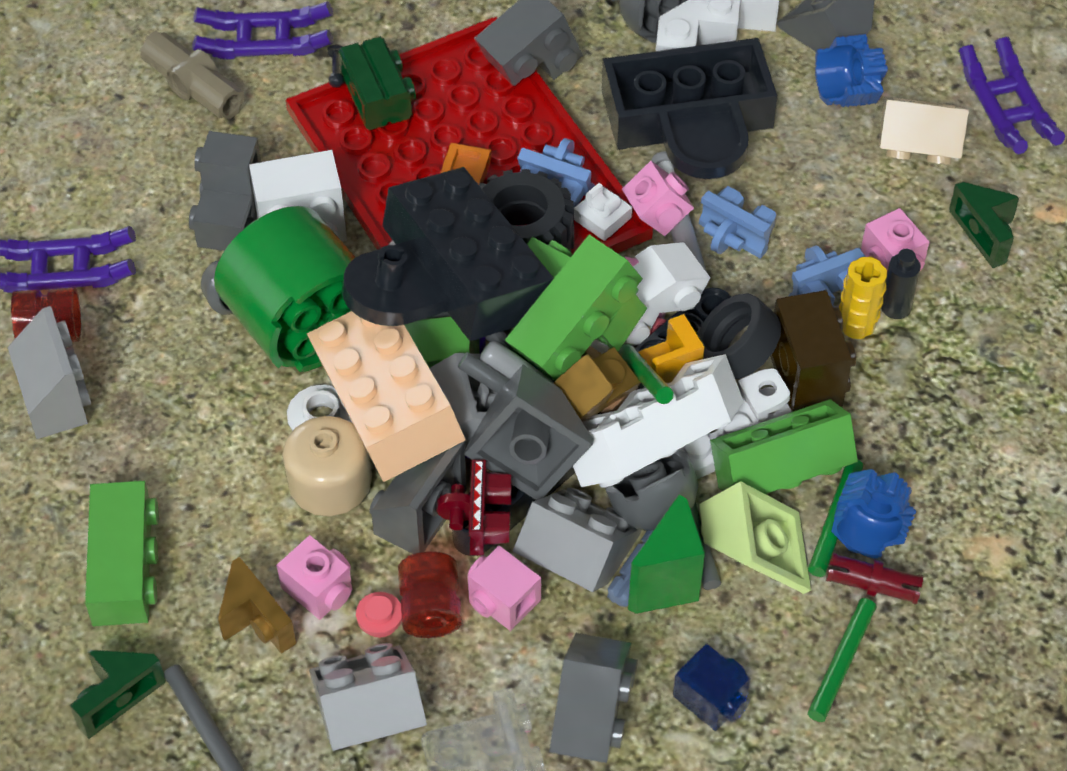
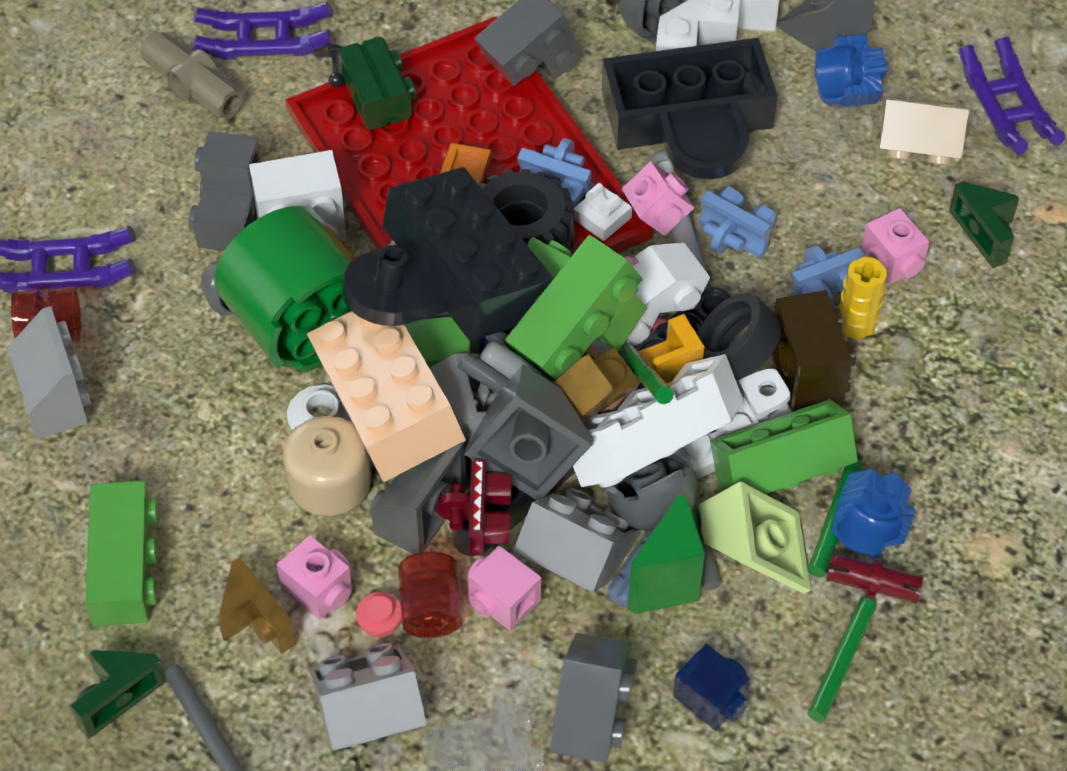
(901, 284): black cylinder -> none

